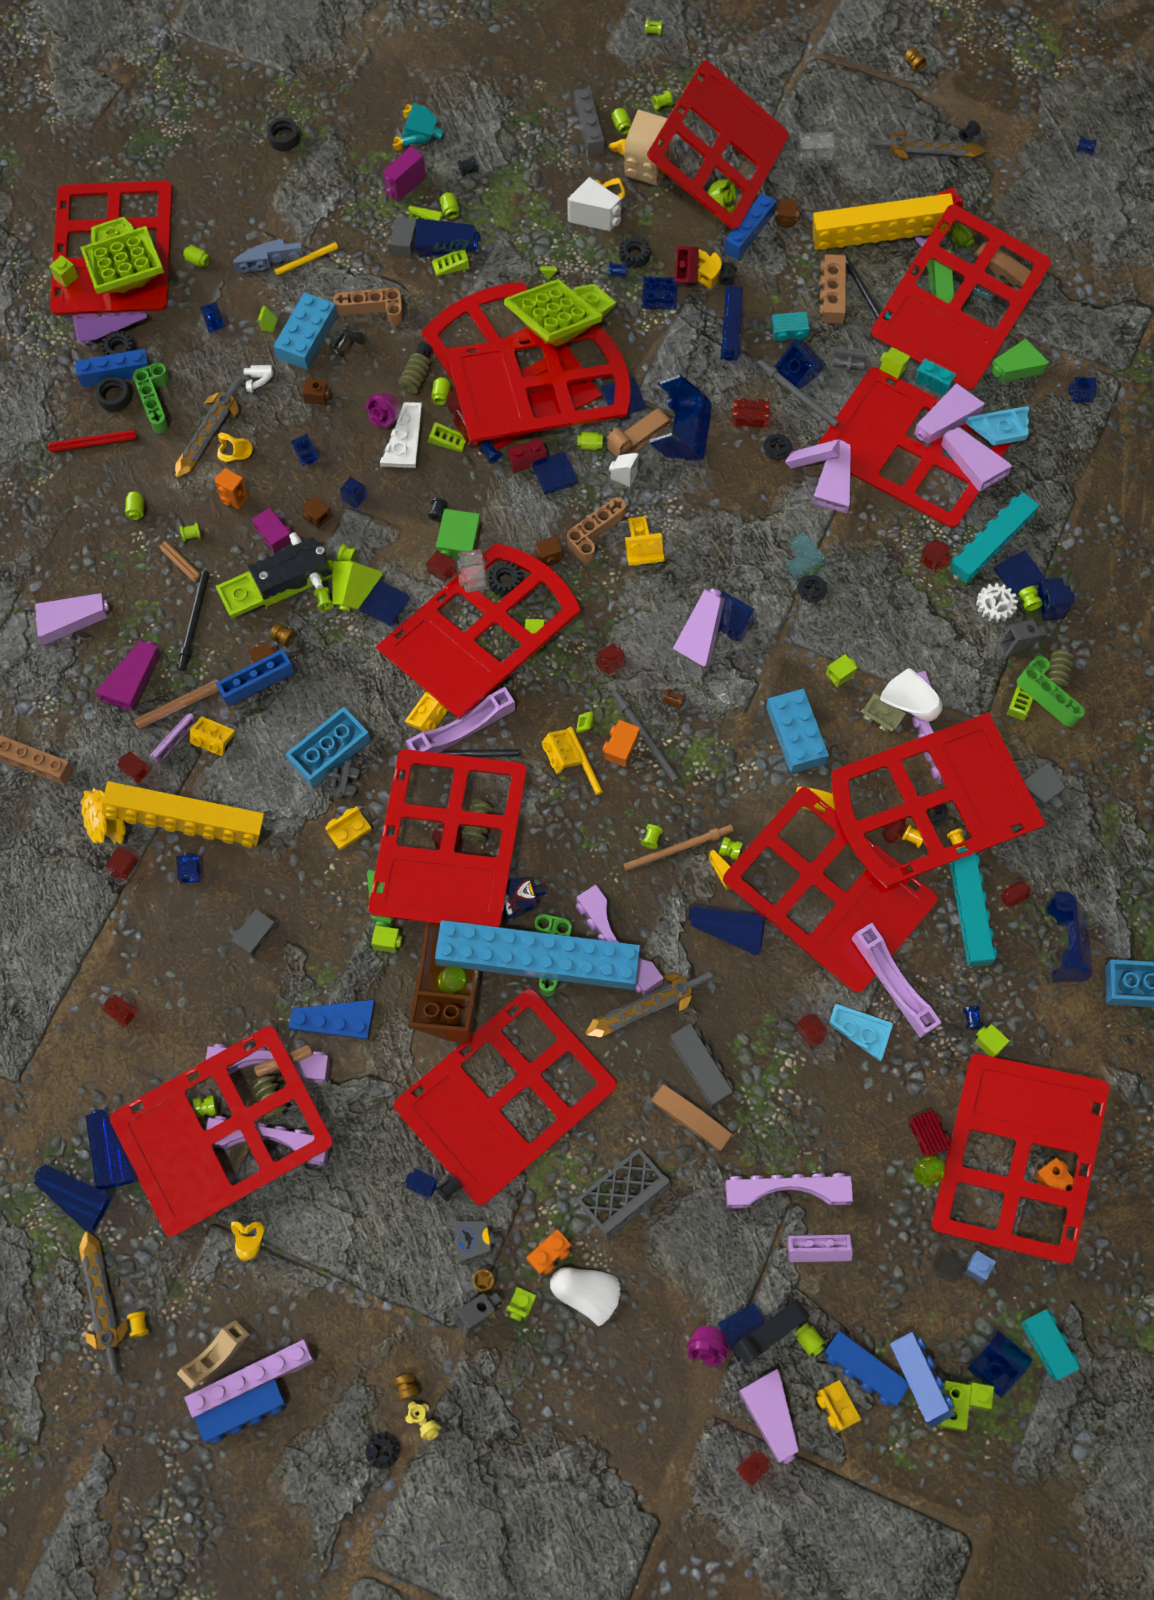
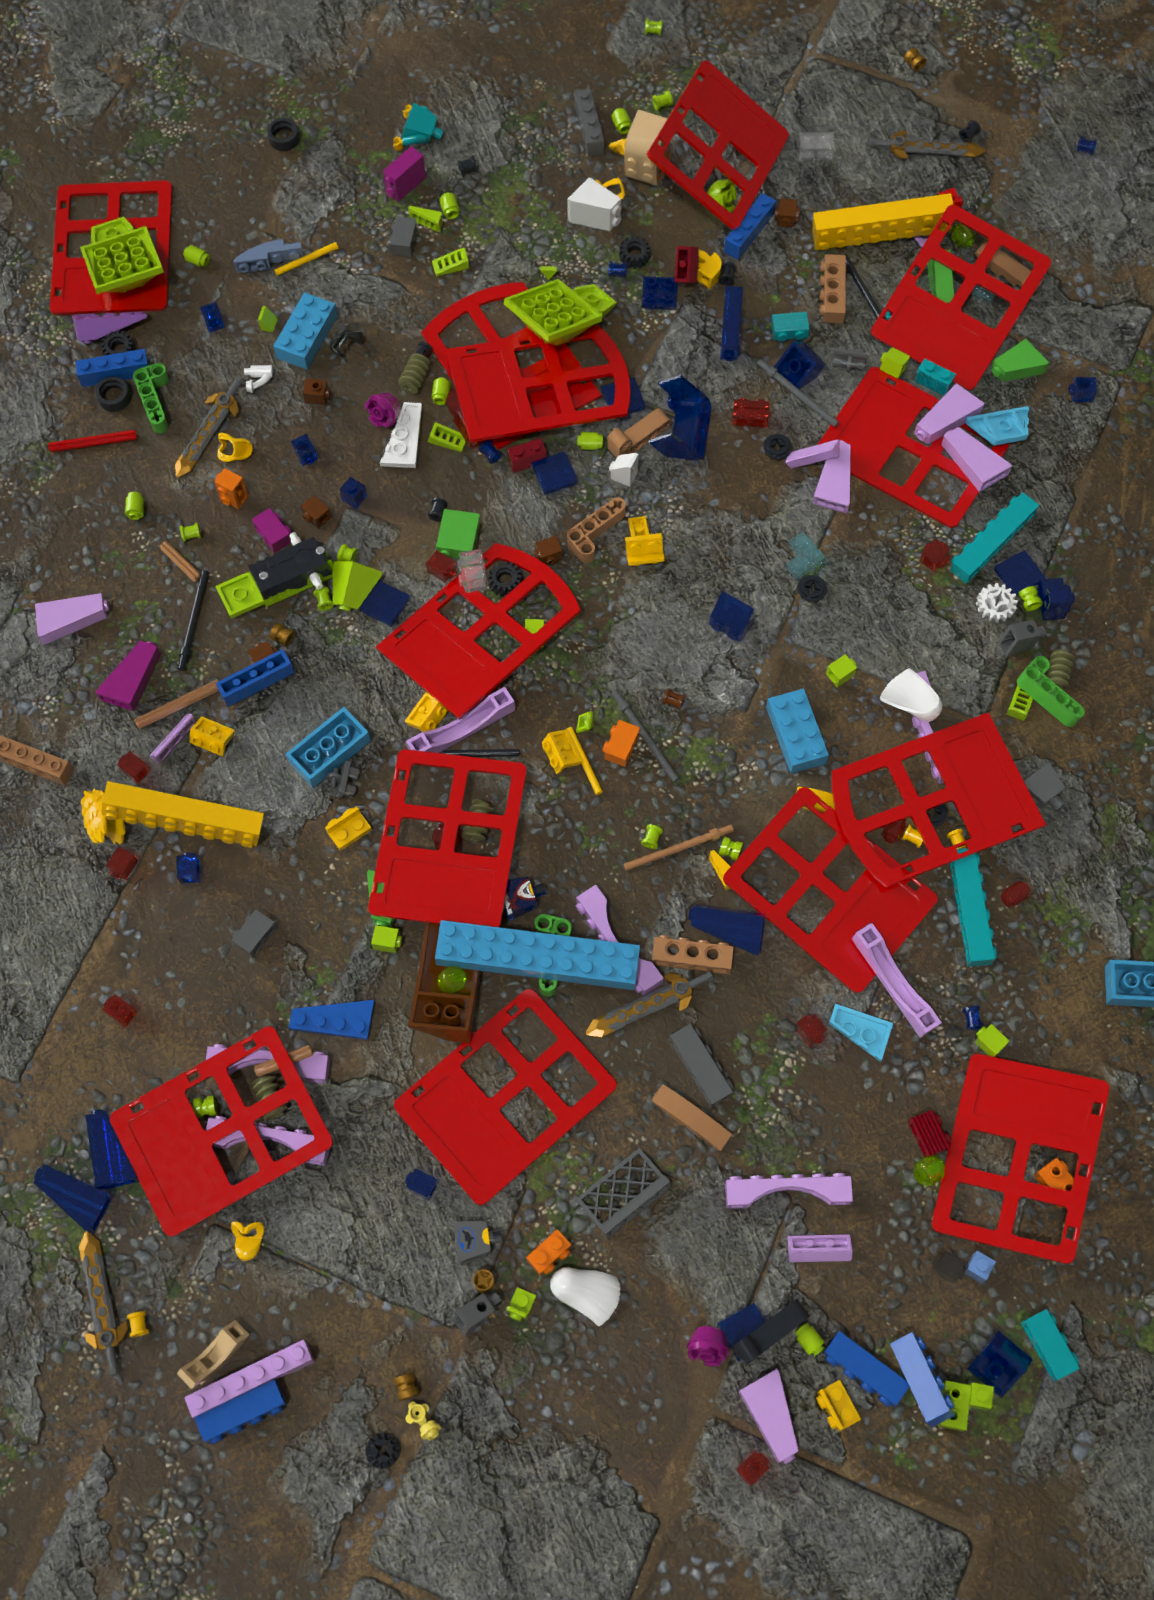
(63, 271): lime brick -> none
(371, 301): medium nougat beam -> none
(444, 237): clear blue slope -> none
(448, 1188): black bush -> none
(610, 659): clear red brick -> none
(684, 961): none -> medium nougat brick
(701, 629): lavender slope -> none
(883, 713): olive bracket -> none
(1077, 961): clear blue windscreen -> none

